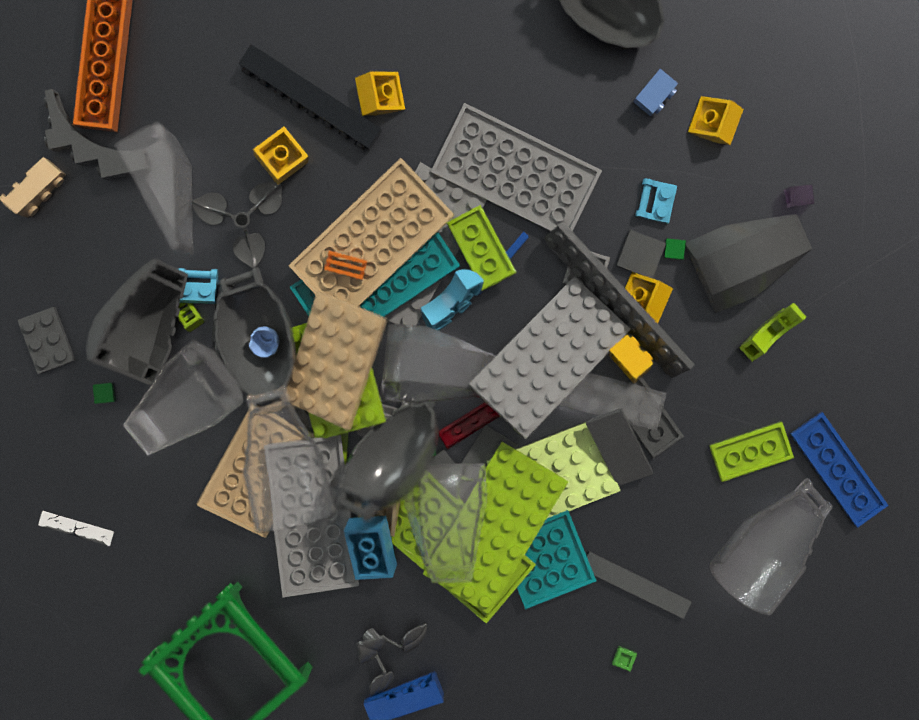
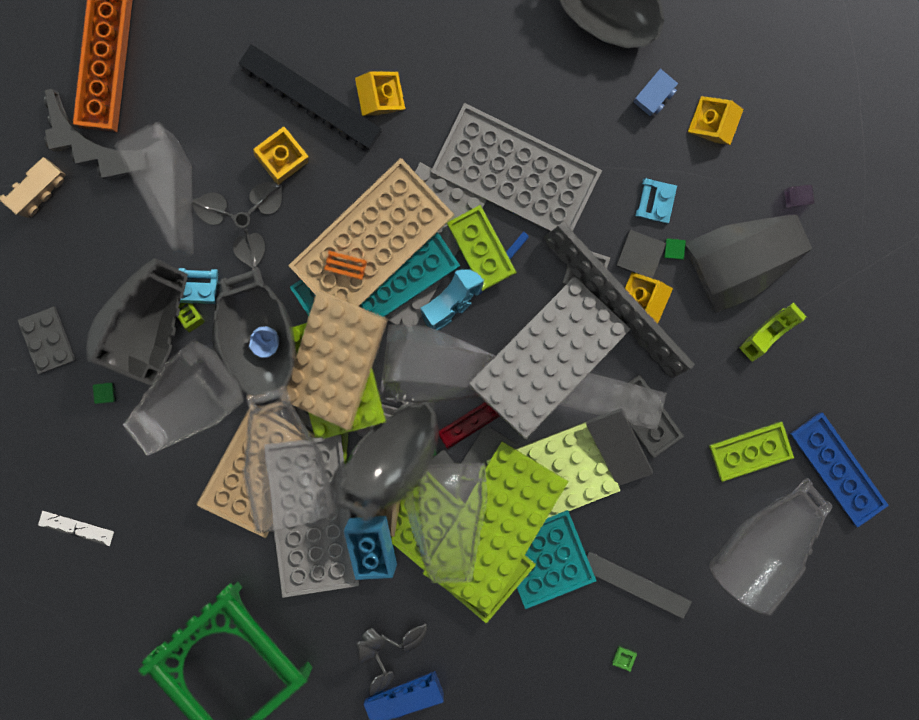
(631, 358): yellow brick -> none

